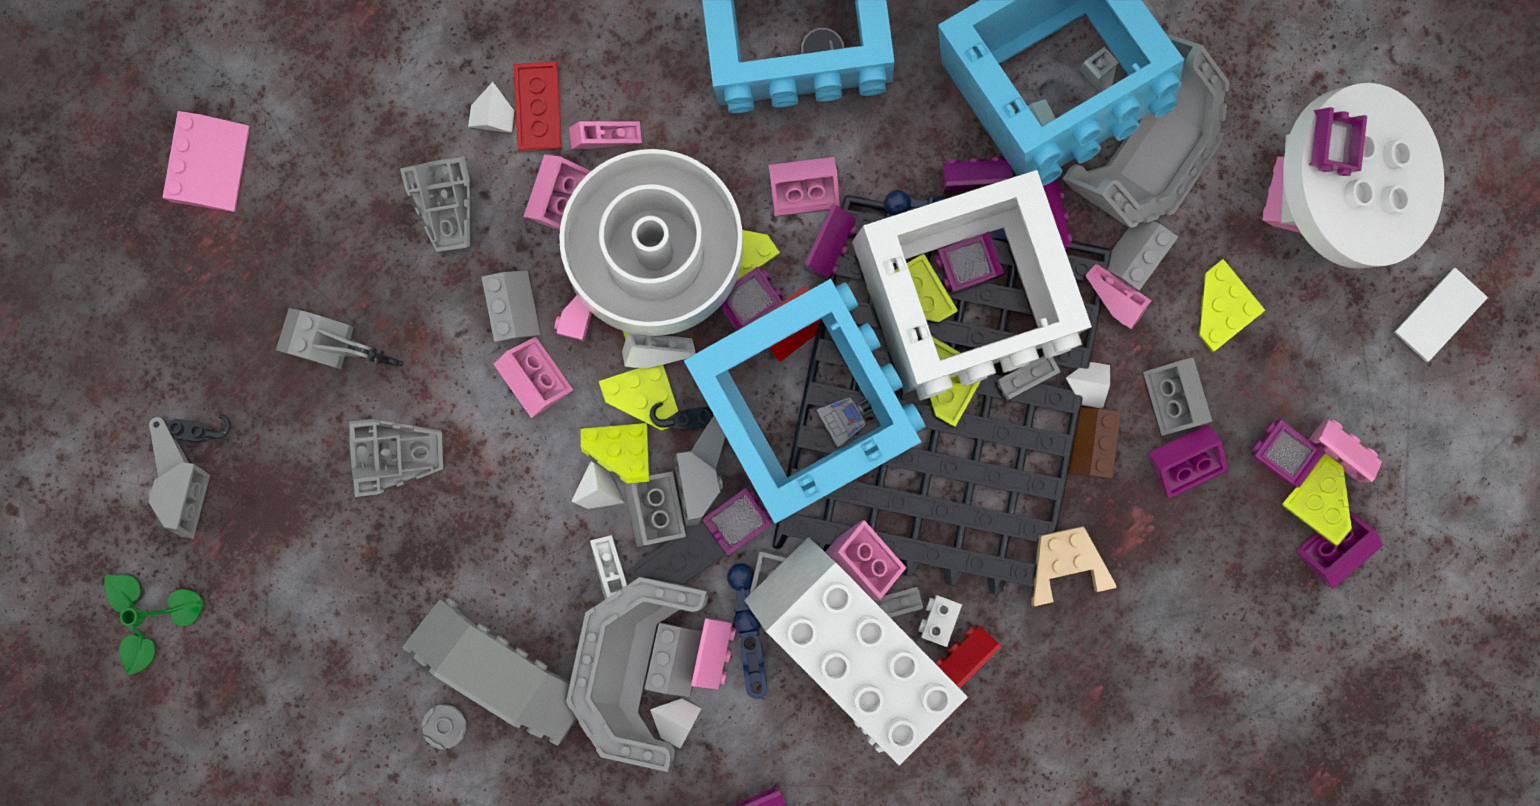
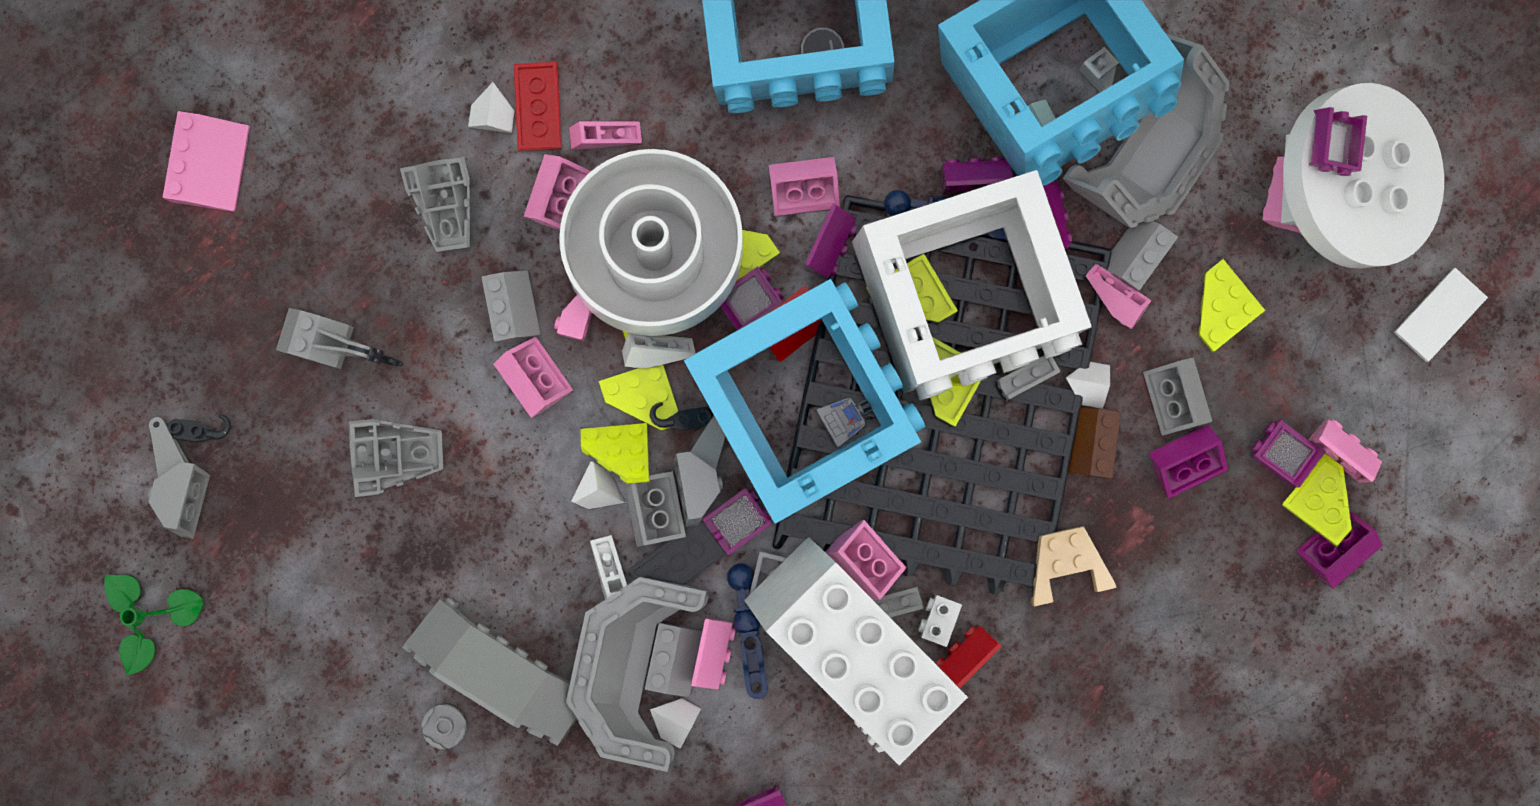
(968, 263): window -> none

